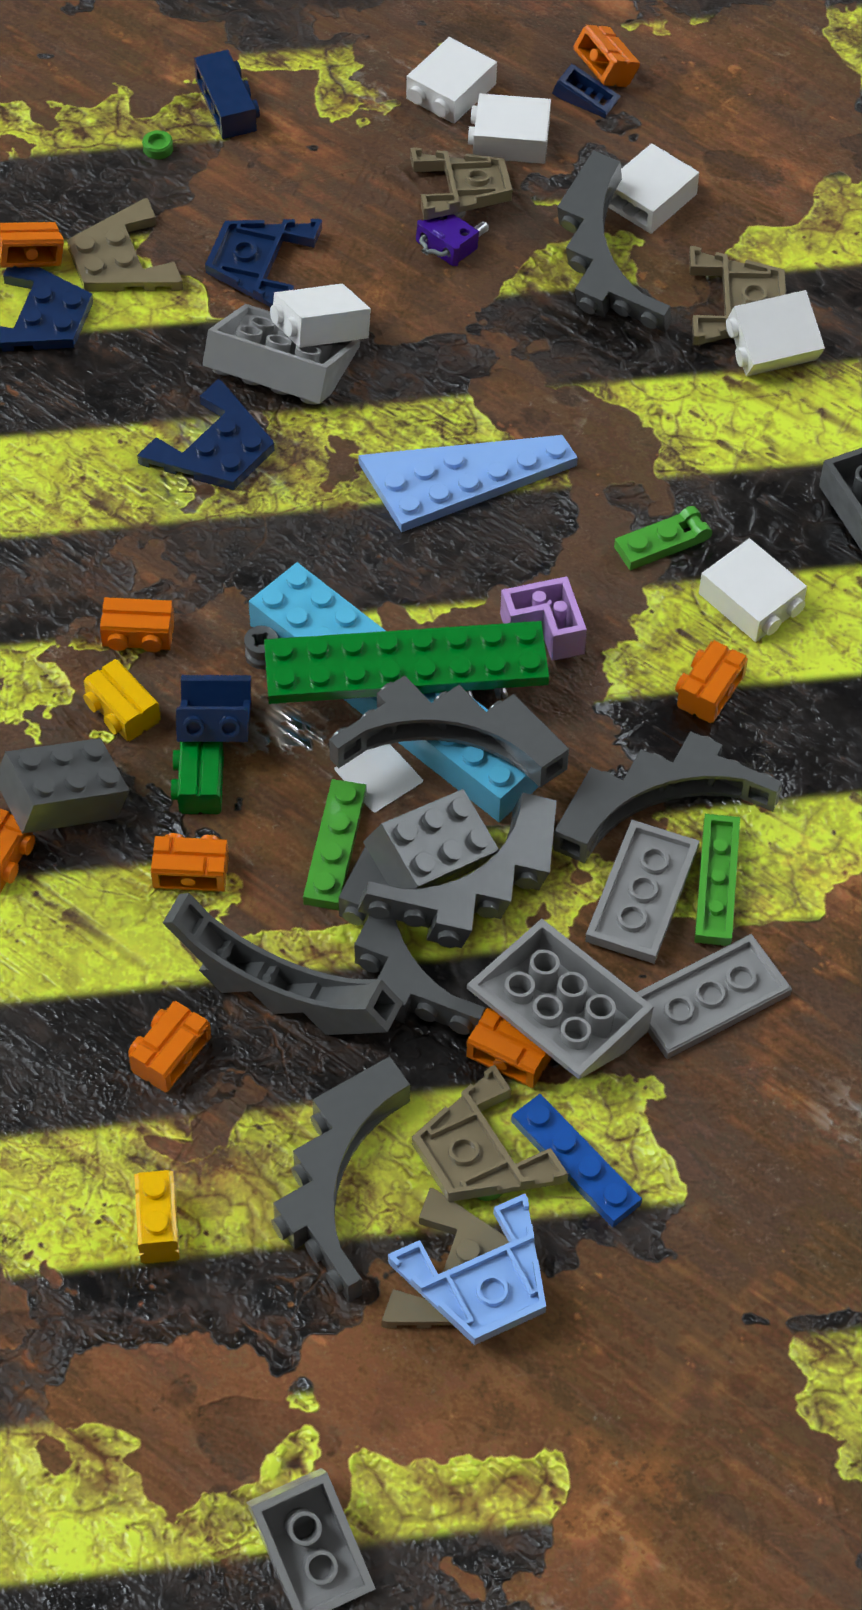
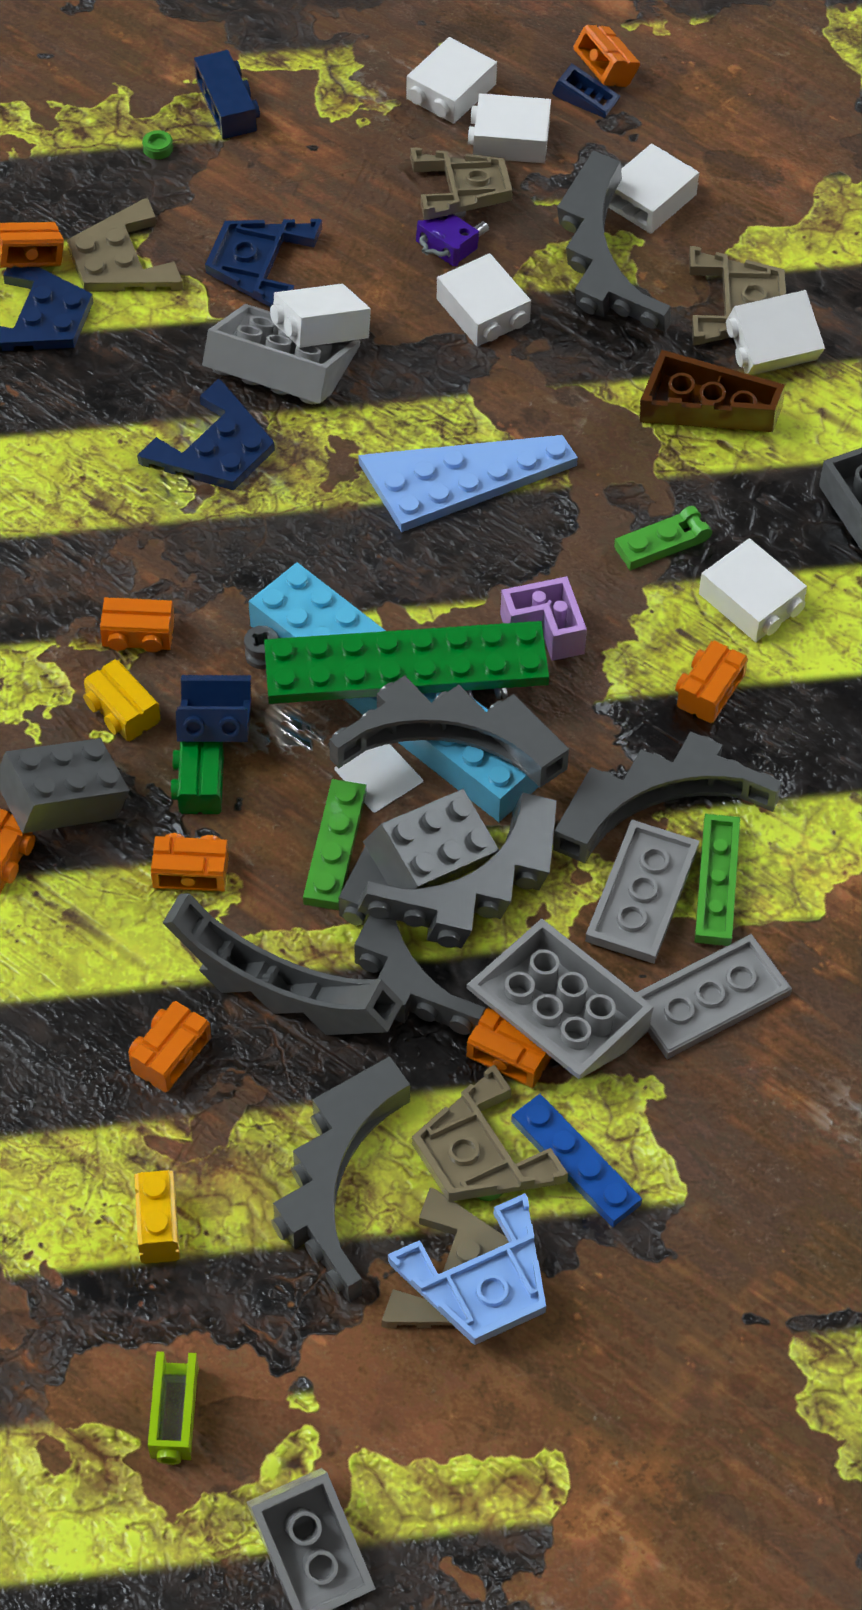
(172, 1409): none -> lime window
(483, 299): none -> white brick
(709, 396): none -> reddish brown wedge

